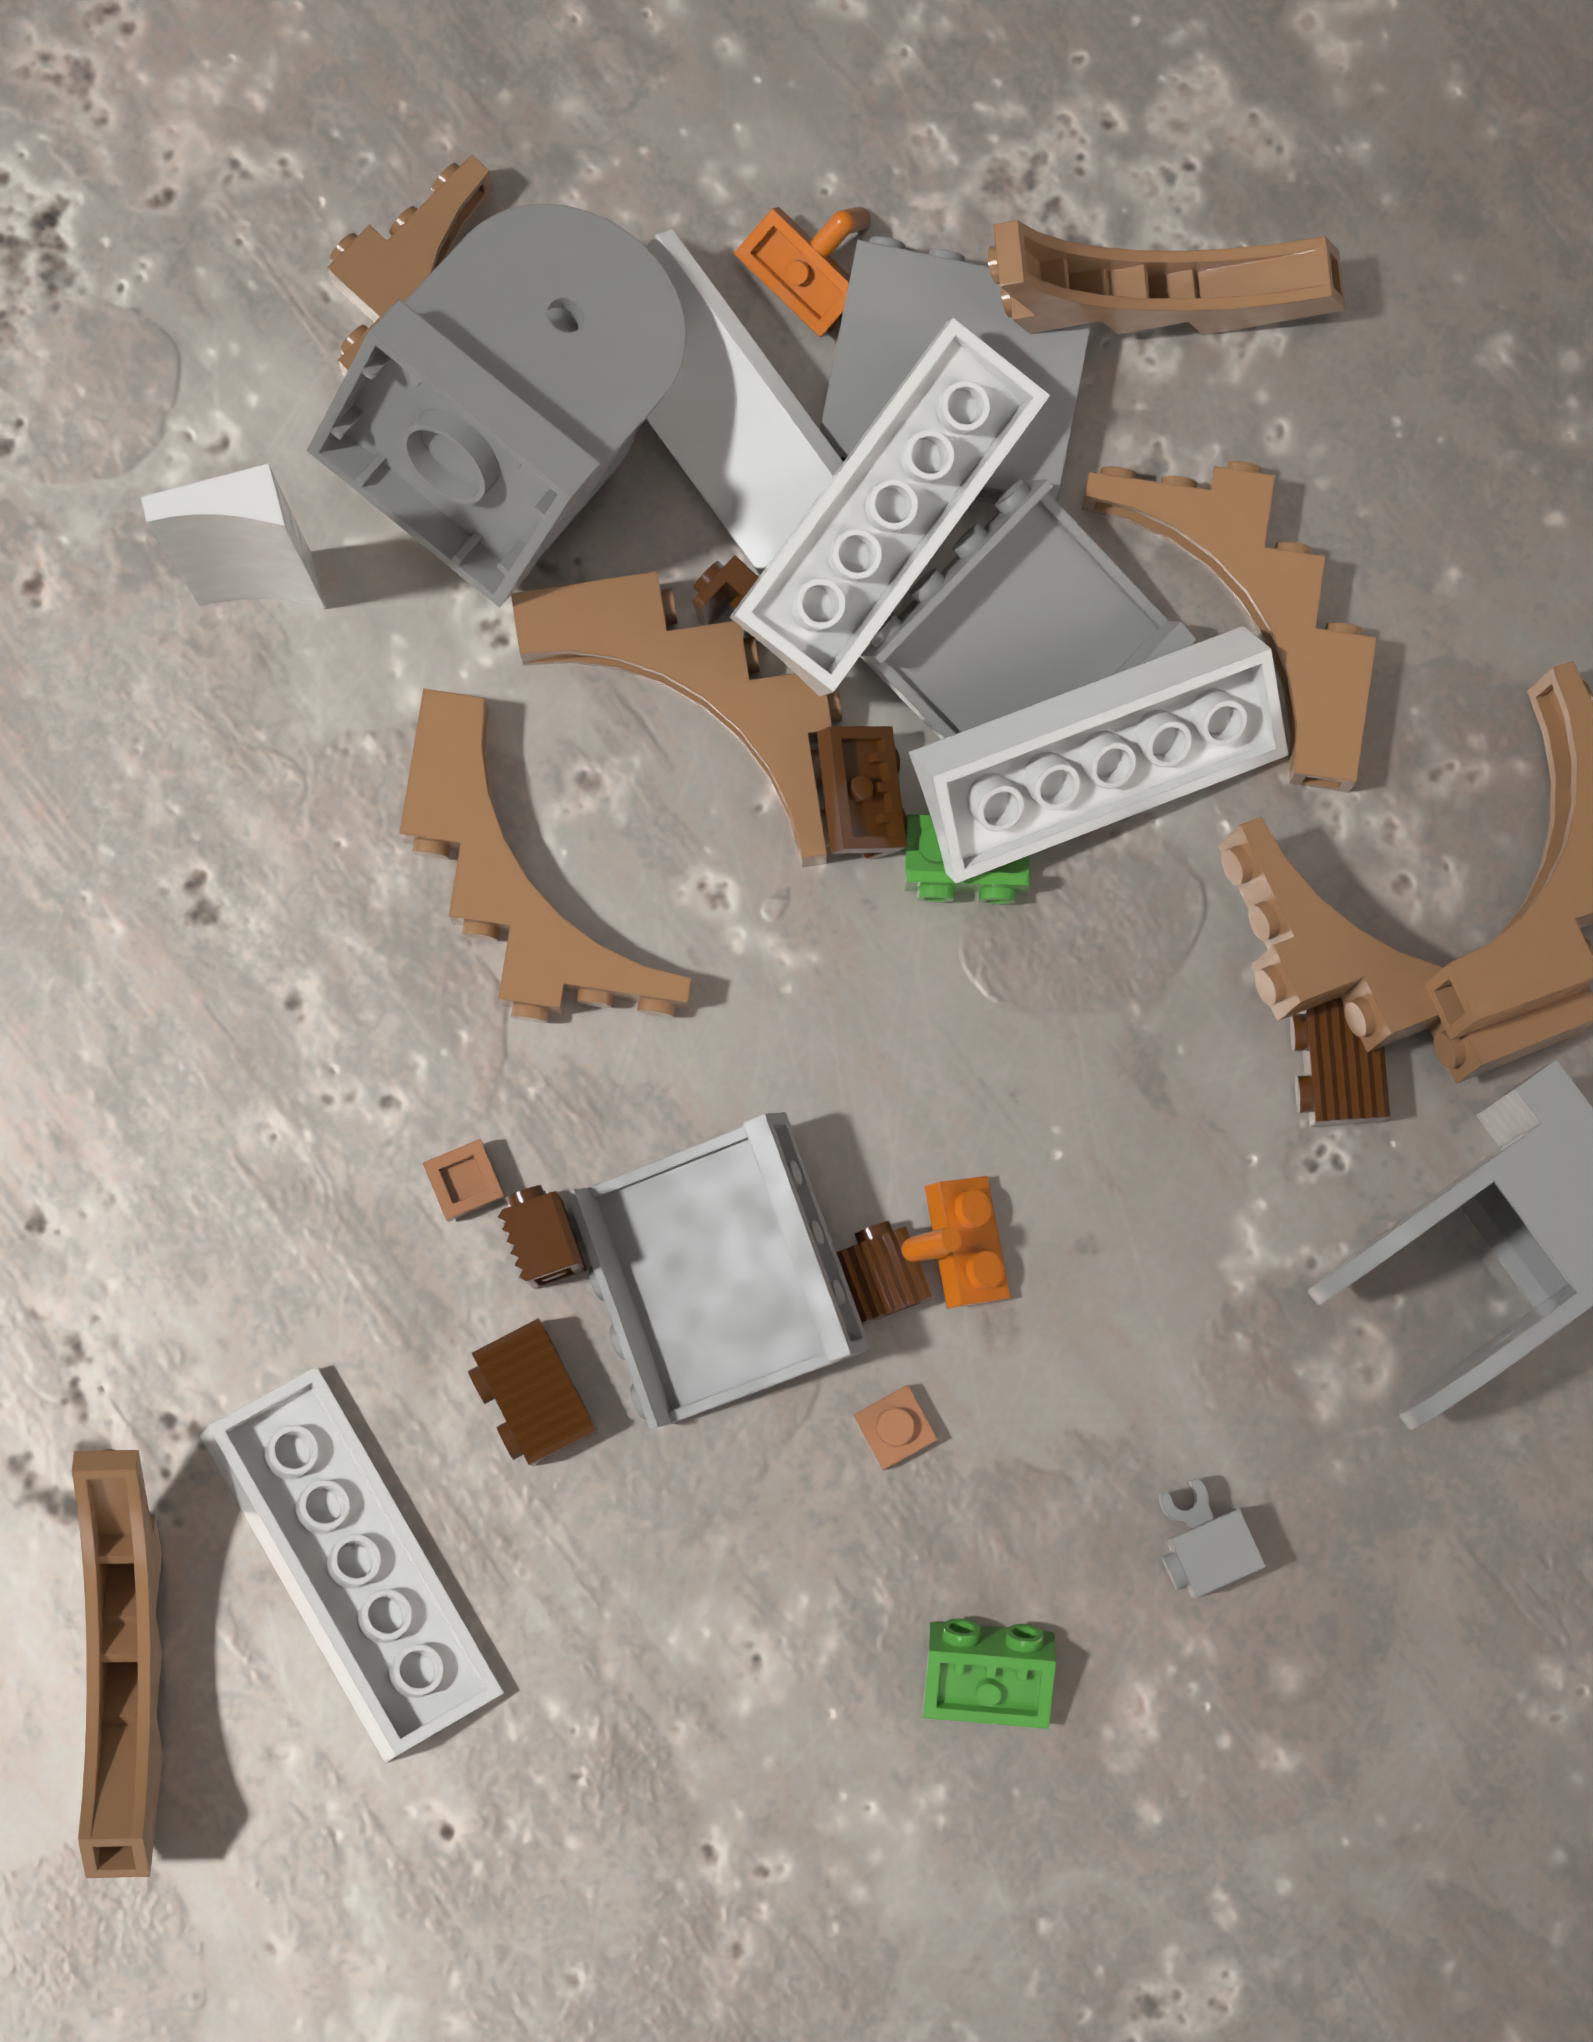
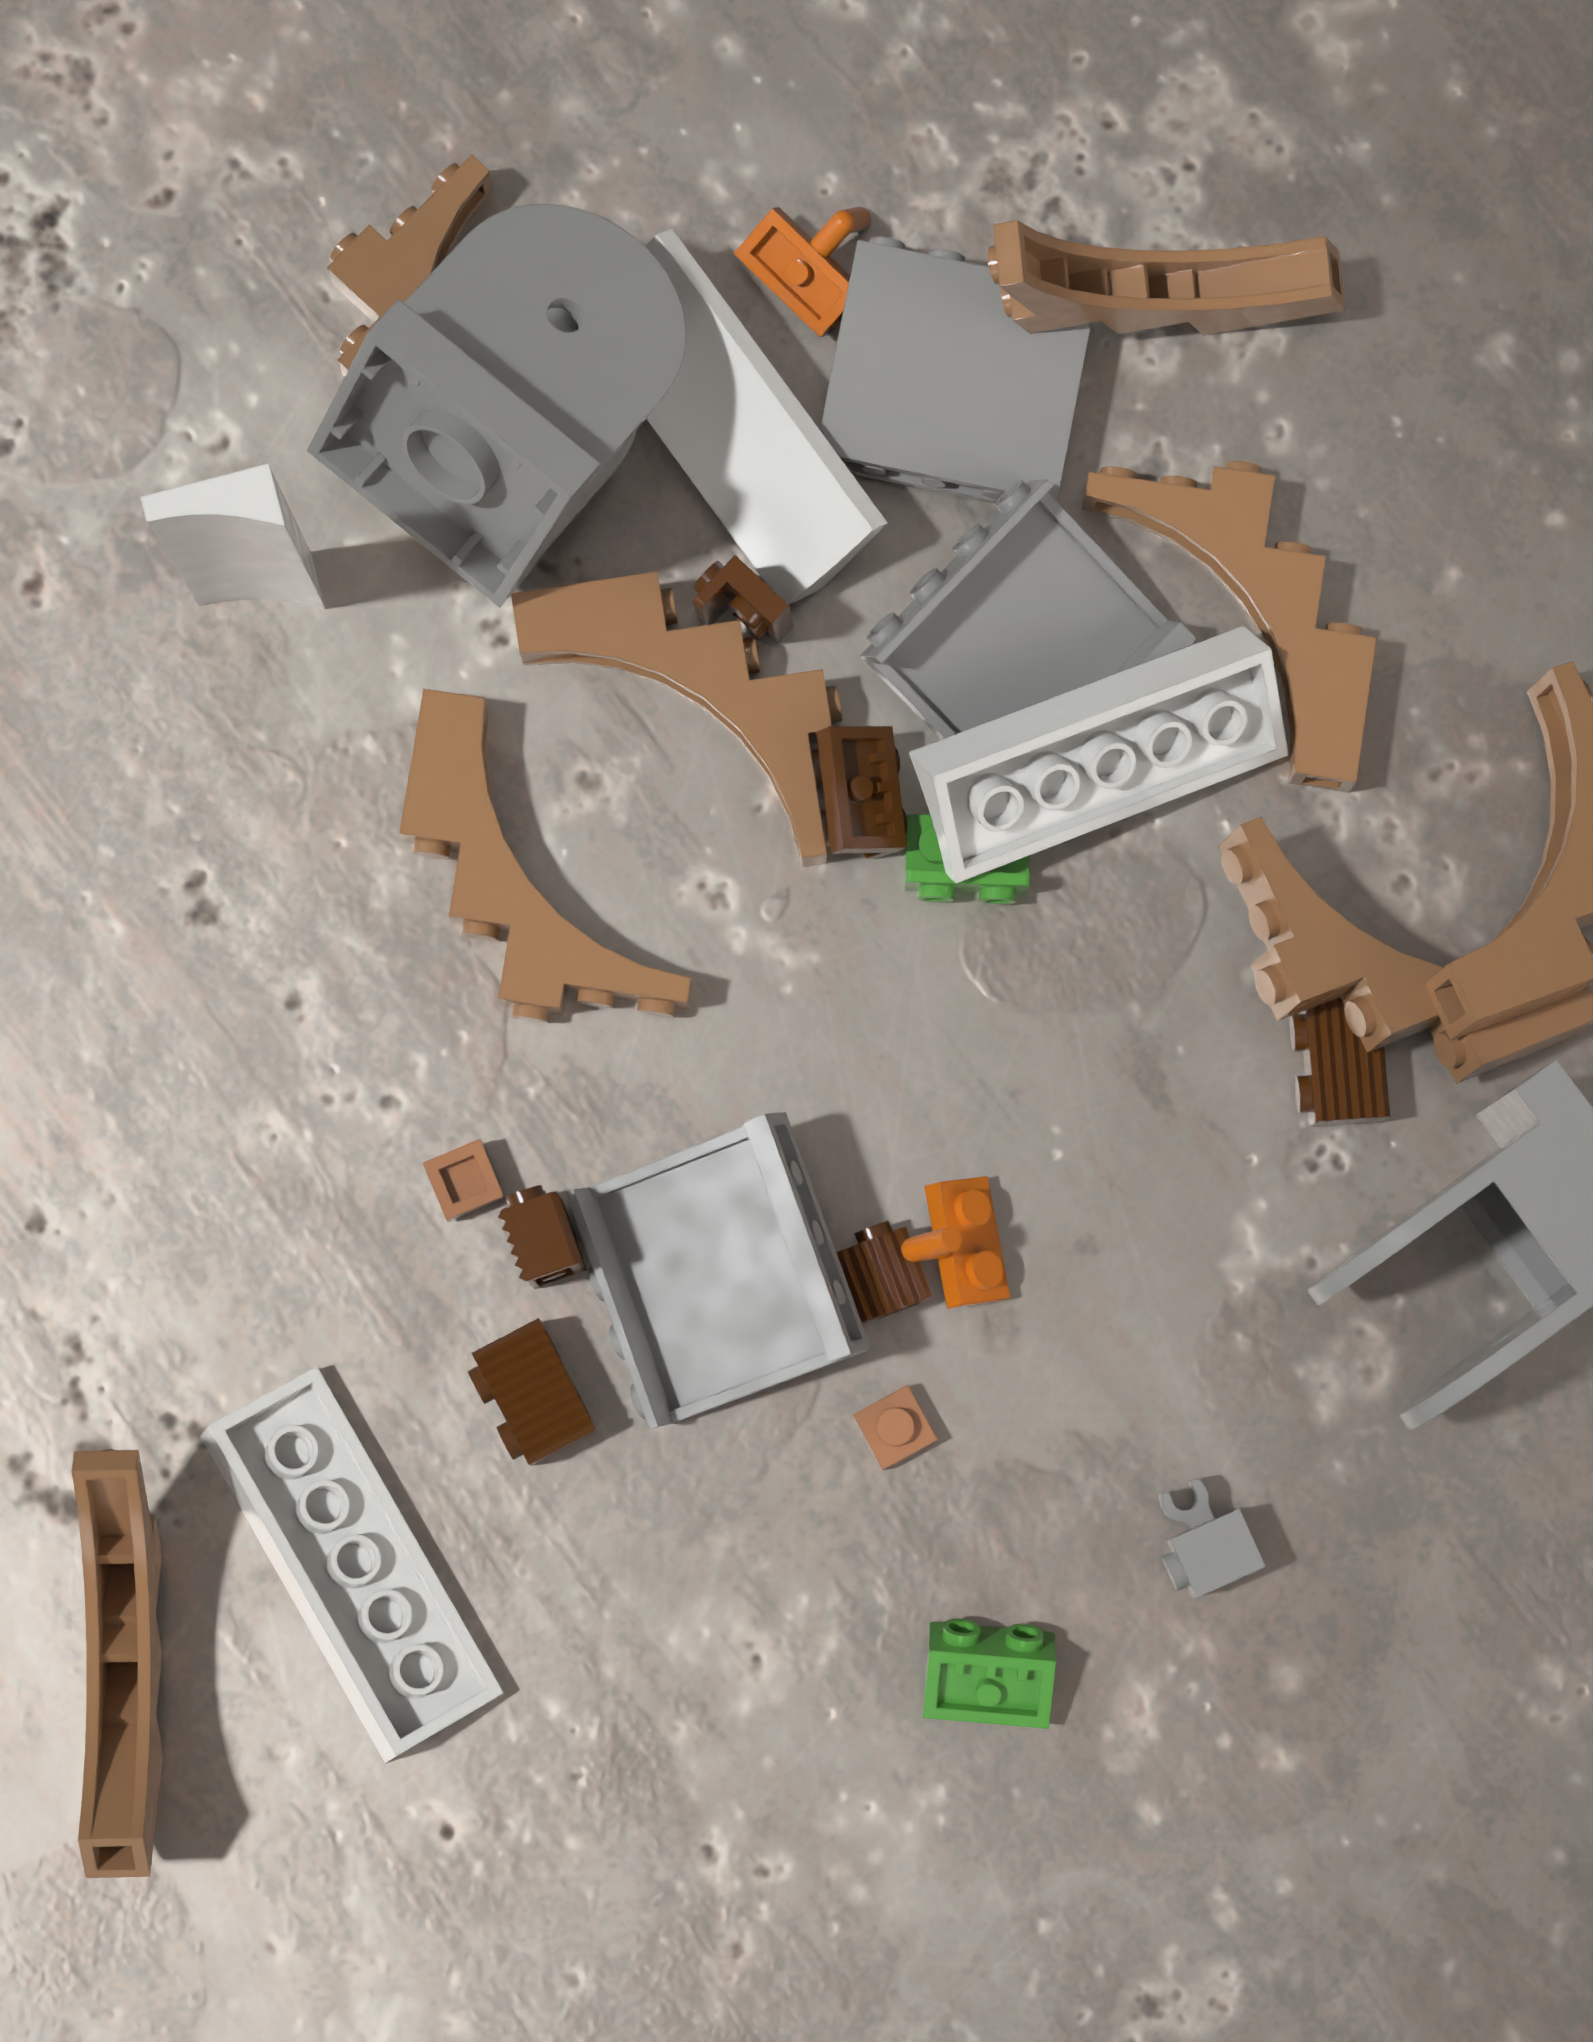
(889, 507): white arch -> none

